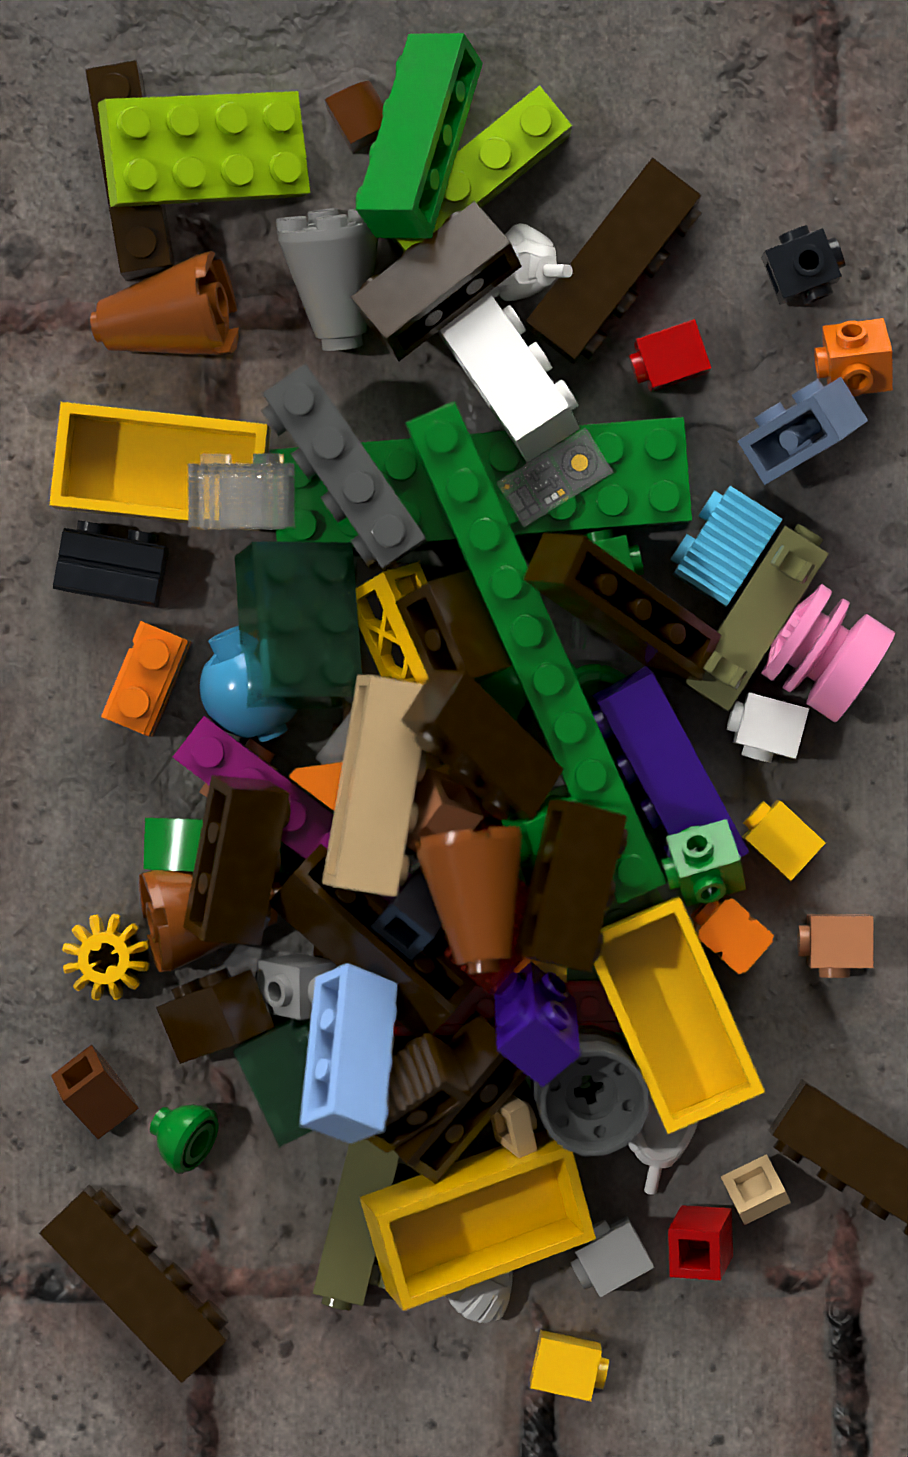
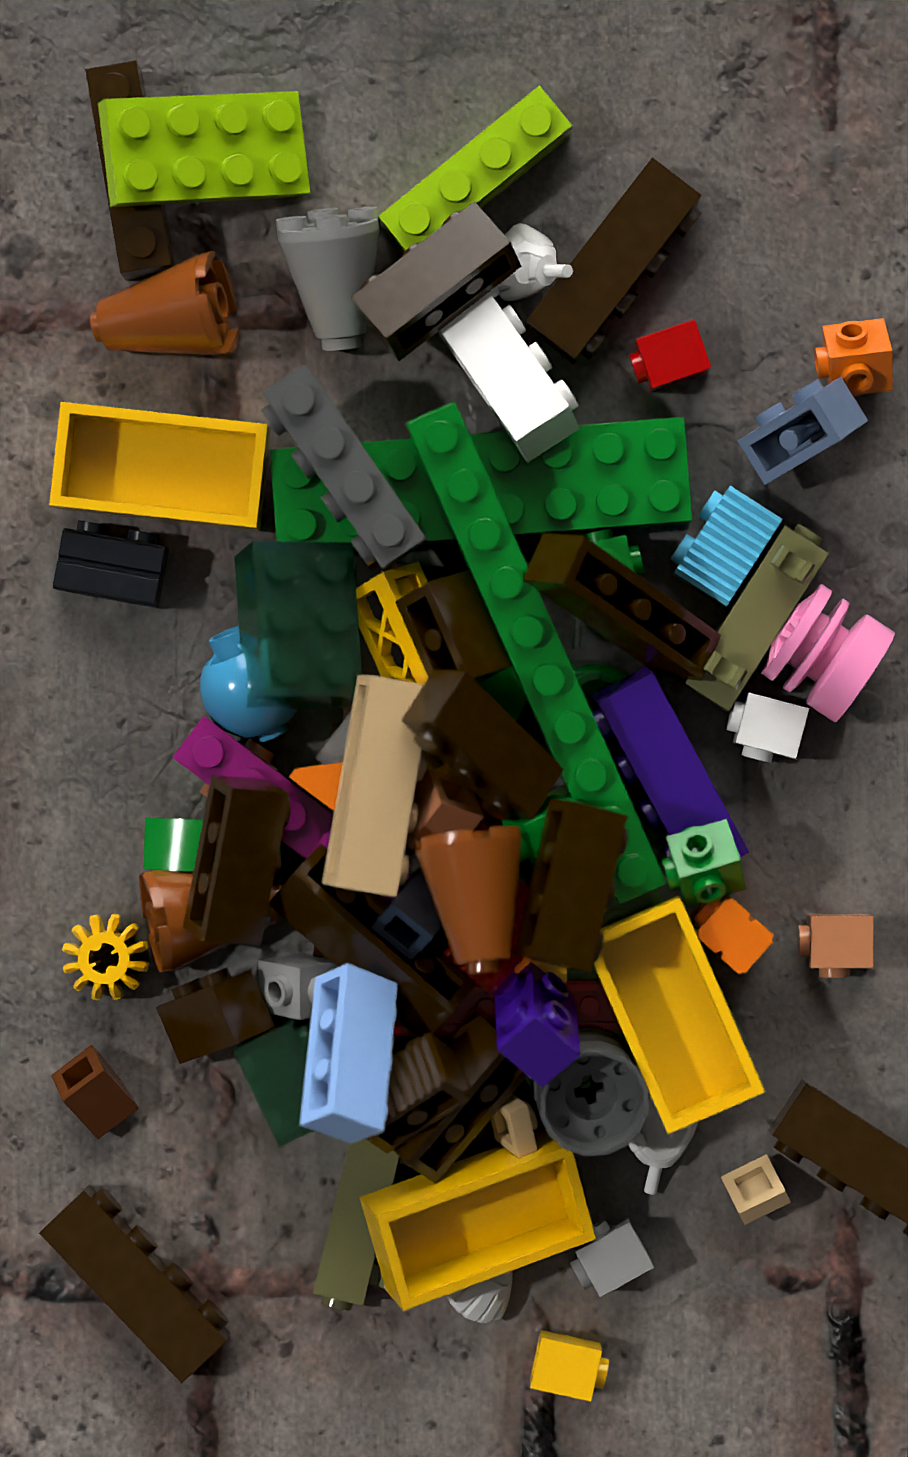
(146, 679): orange brick -> none
(185, 1135): green brick -> none
(241, 494): clear brick -> none
(356, 114): reddish brown brick -> none
(419, 135): green brick -> none
(554, 477): clear tile -> none
(700, 1242): red brick -> none
(781, 838): yellow brick -> none
(793, 281): black brick -> none

